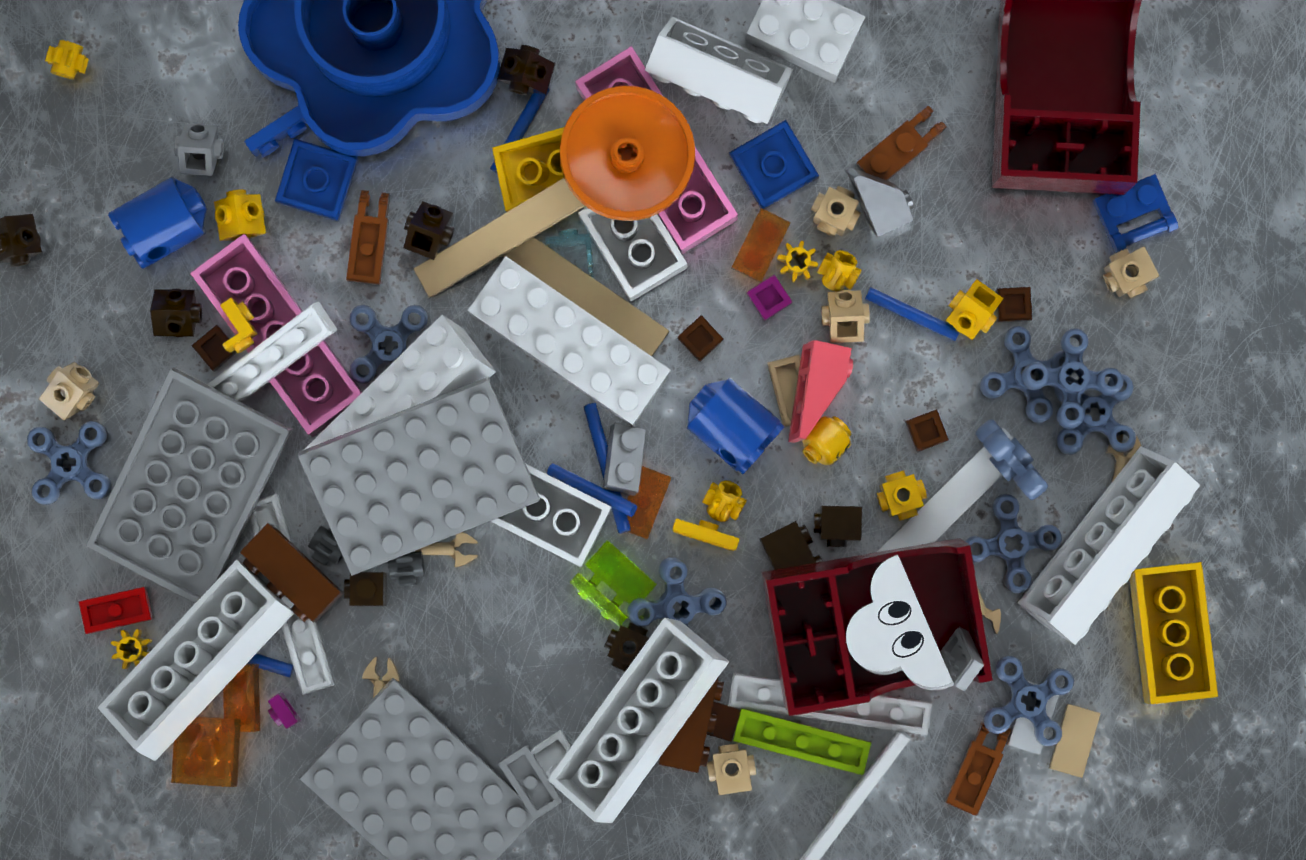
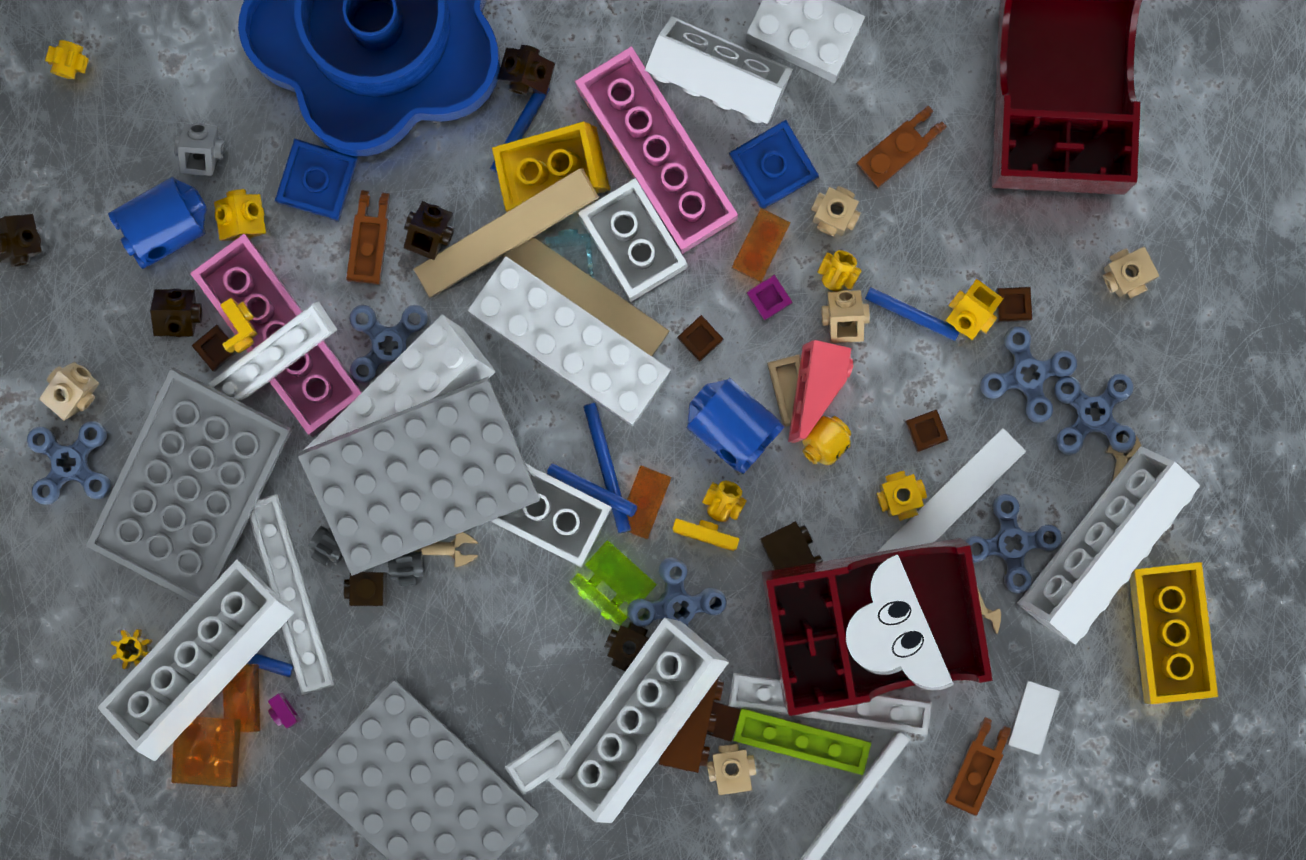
(115, 610): red plate -> none
(267, 139): blue plate -> none
(290, 573): reddish brown brick -> none
(370, 673): tan bar -> none
(530, 782): light grey plate -> none
(624, 459): light grey plate -> none
(627, 153): orange dish -> none
(799, 252): yellow gear -> none
(838, 524): dark brown brick -> none
(881, 202): flat silver slope -> none
(961, 658): light grey plate -> none
(1011, 459): sand blue gear -> none
(1017, 709): sand blue gear -> none
(1072, 364): sand blue gear -> none
(1073, 749): tan tile -> none
(1139, 200): blue plate -> none

